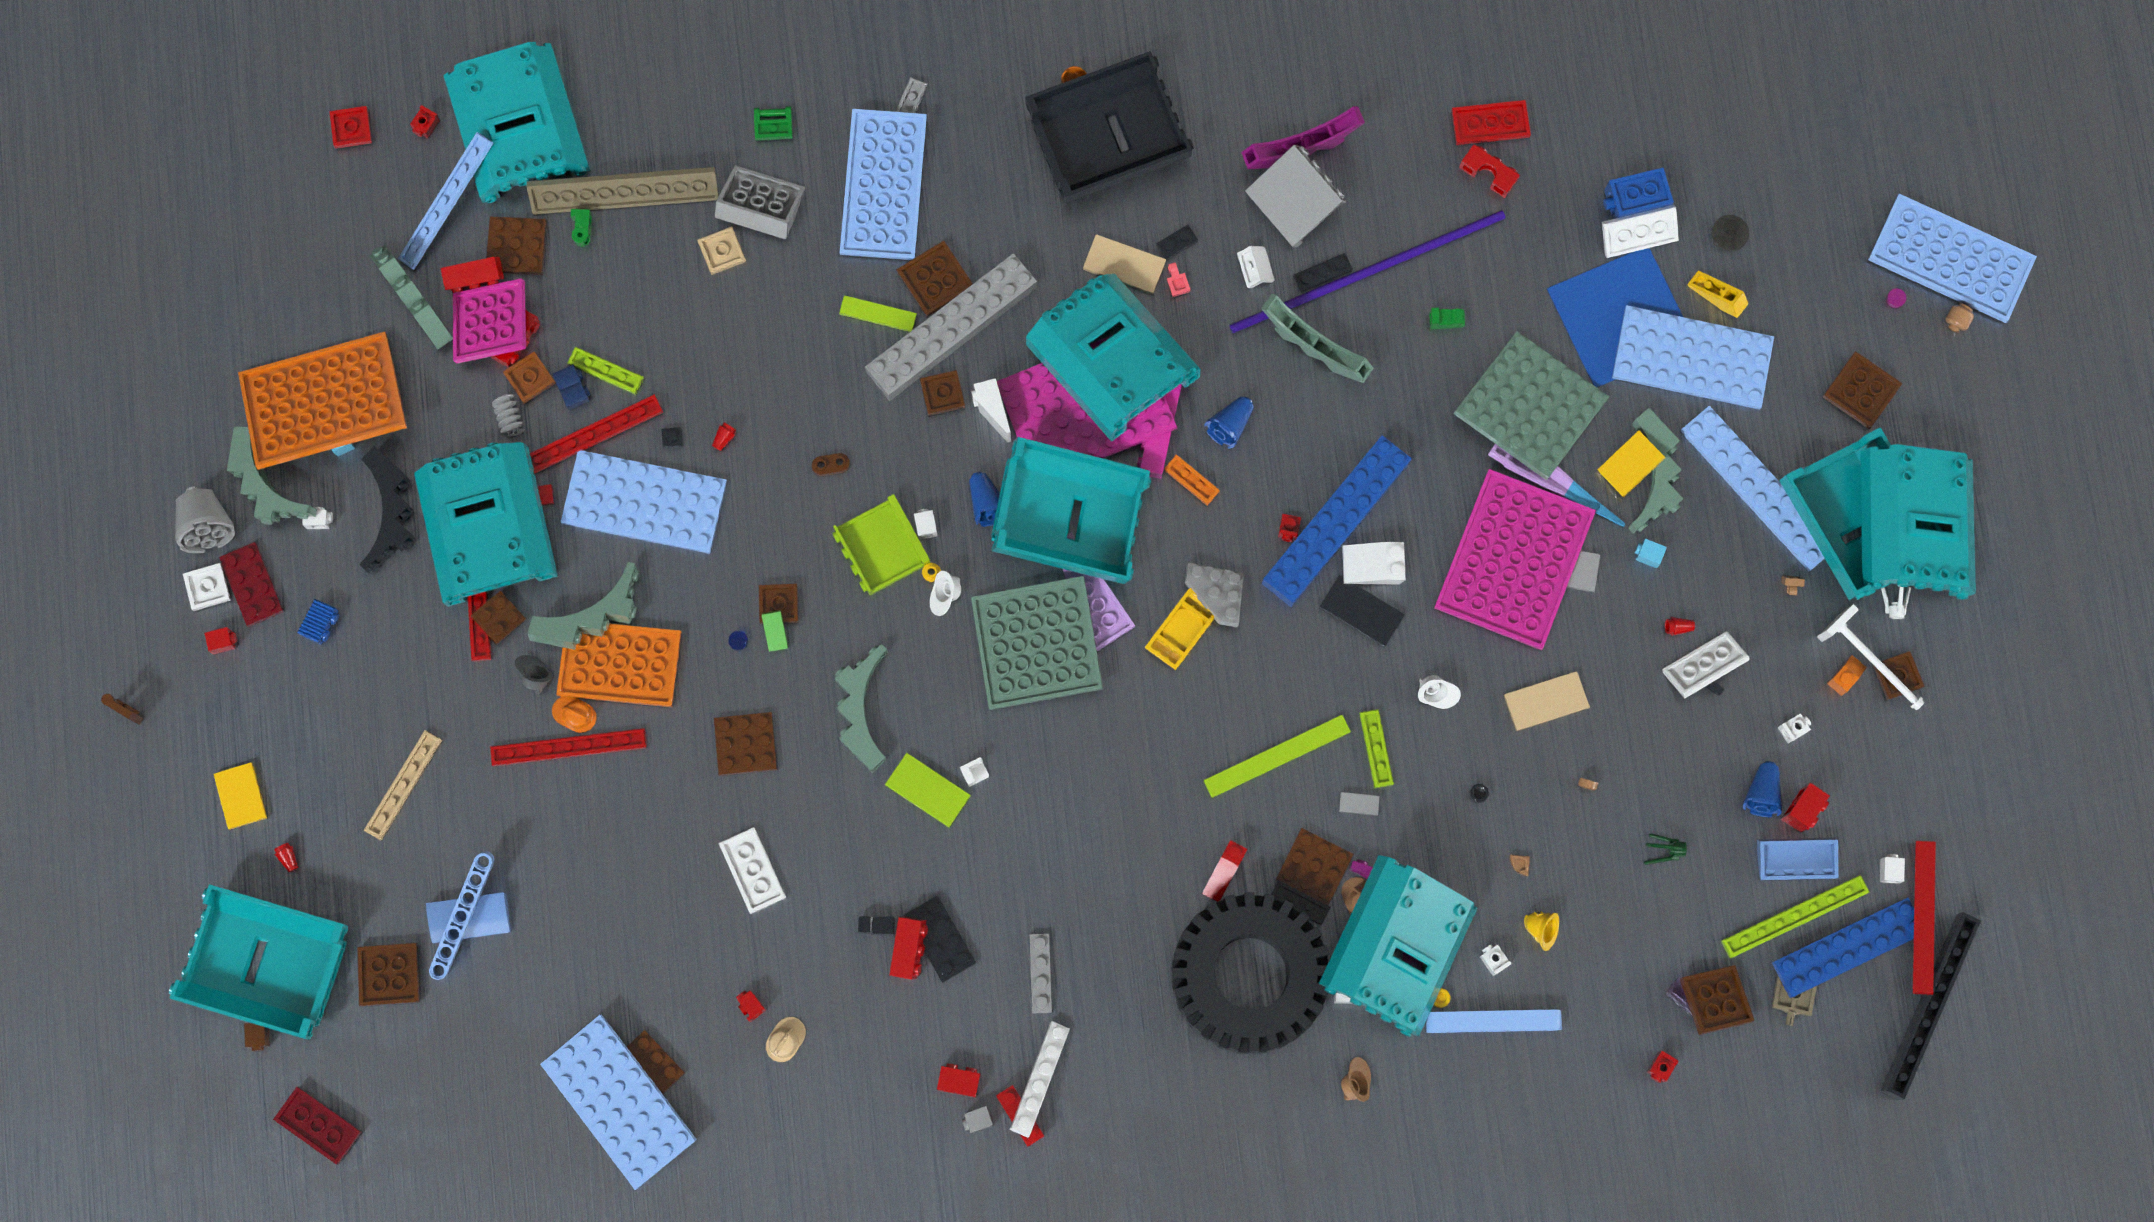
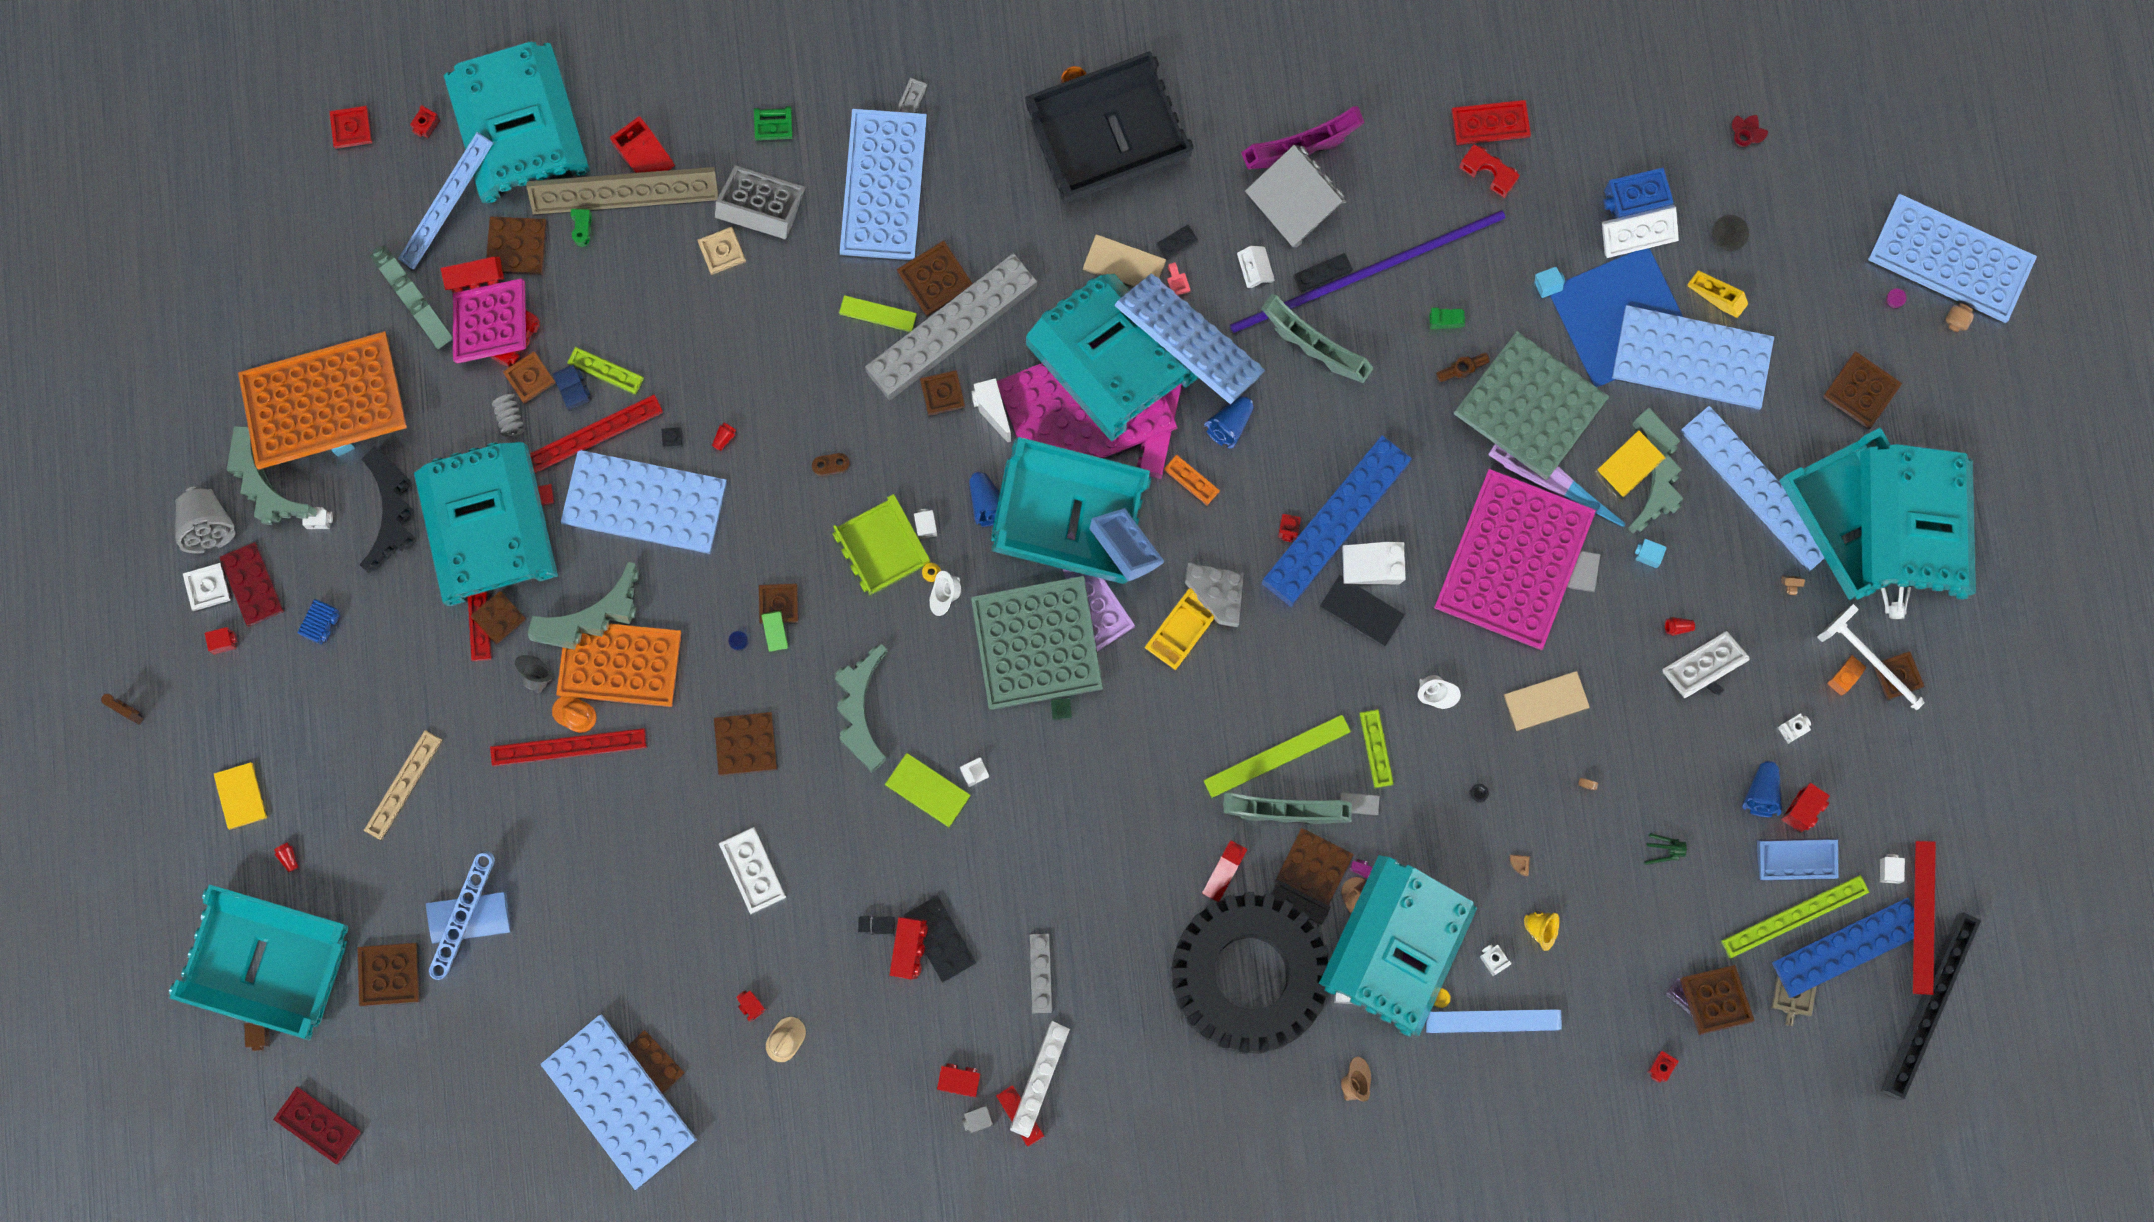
(641, 148): none -> red slope
(1061, 709): none -> clear green plate
(1125, 544): none -> medium blue slope
(1190, 338): none -> light blue plate
(1287, 810): none -> sand green arch
(1471, 364): none -> reddish brown axle
(1549, 282): none -> medium azure brick
(1749, 129): none -> dark red plate

